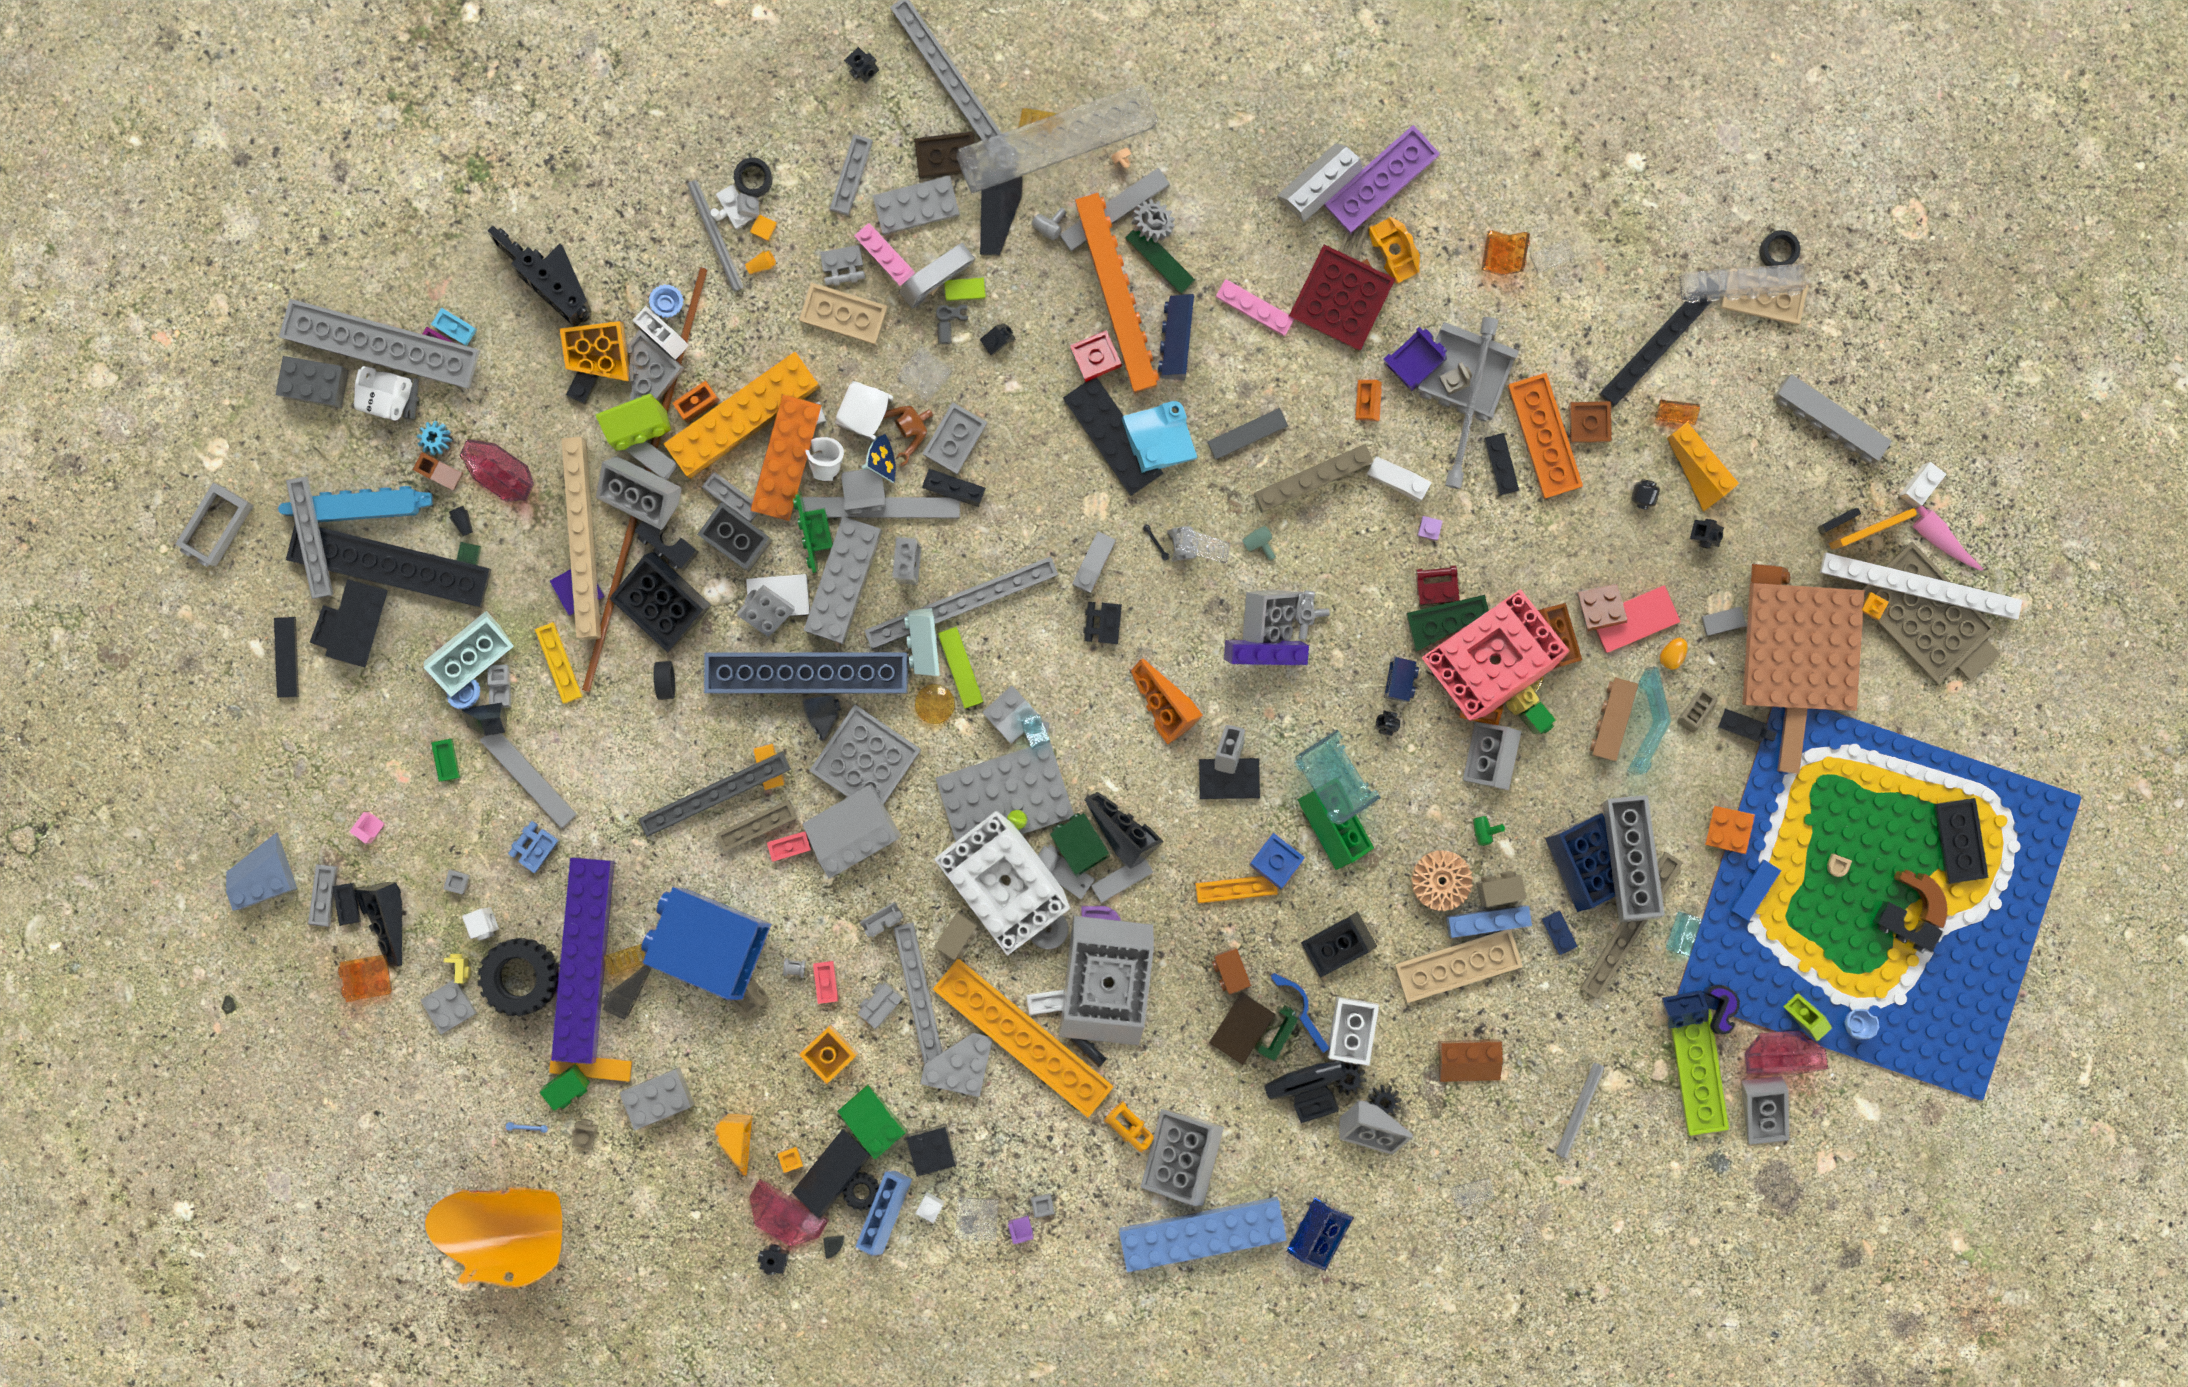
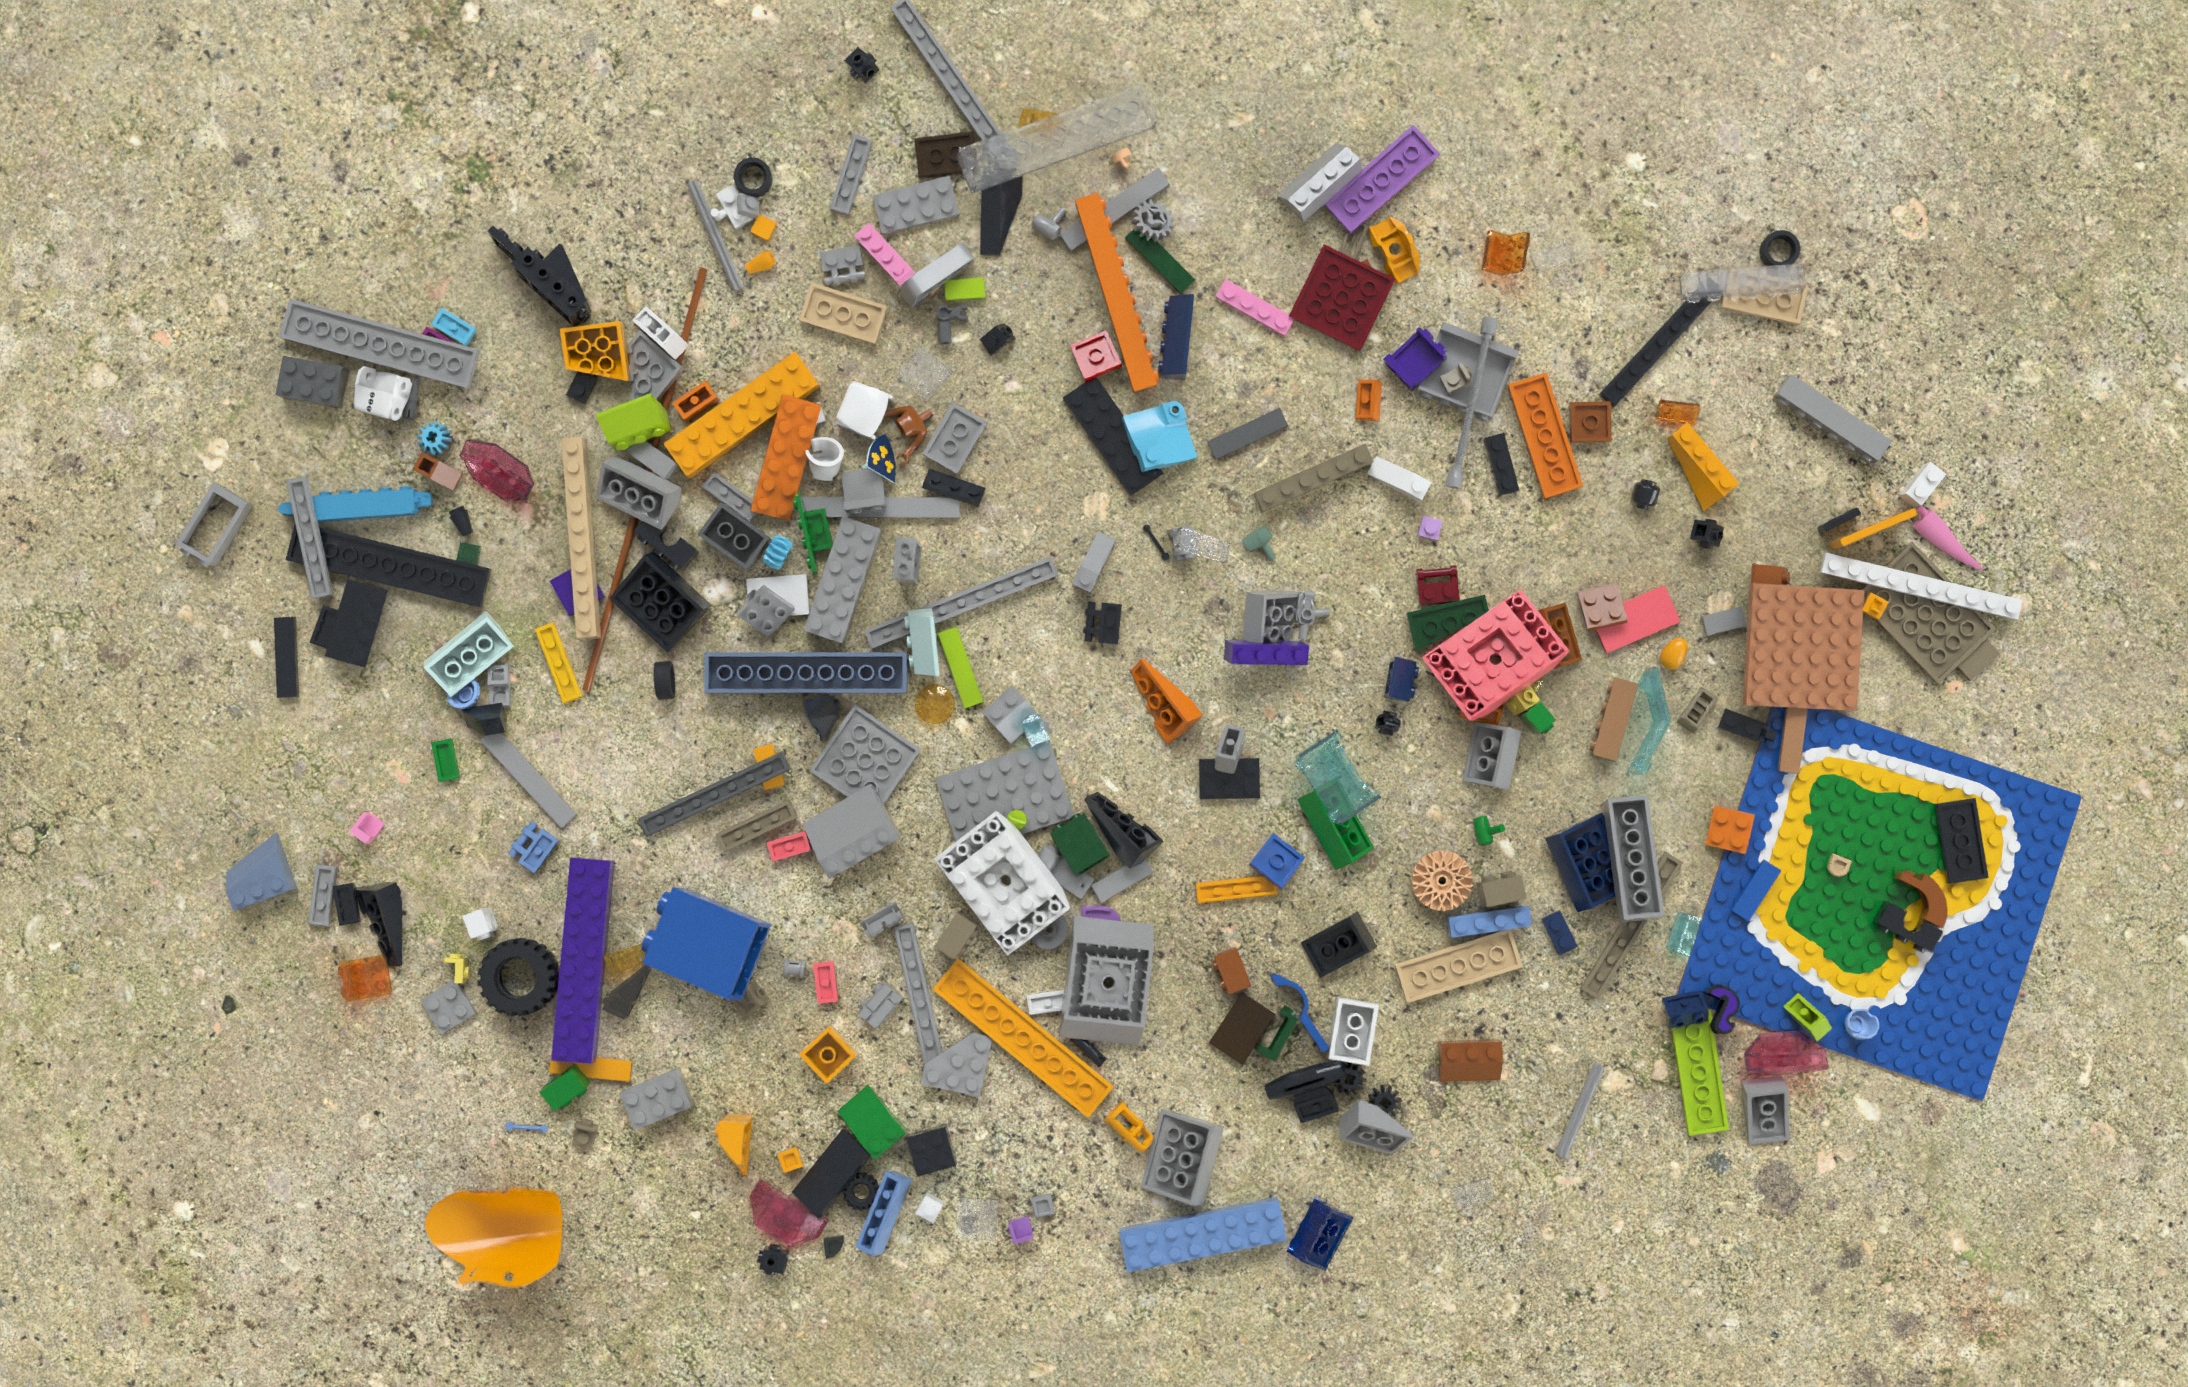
(456, 881): light grey plate -> none
(666, 301): light blue hat -> none
(777, 552): none -> medium azure gear

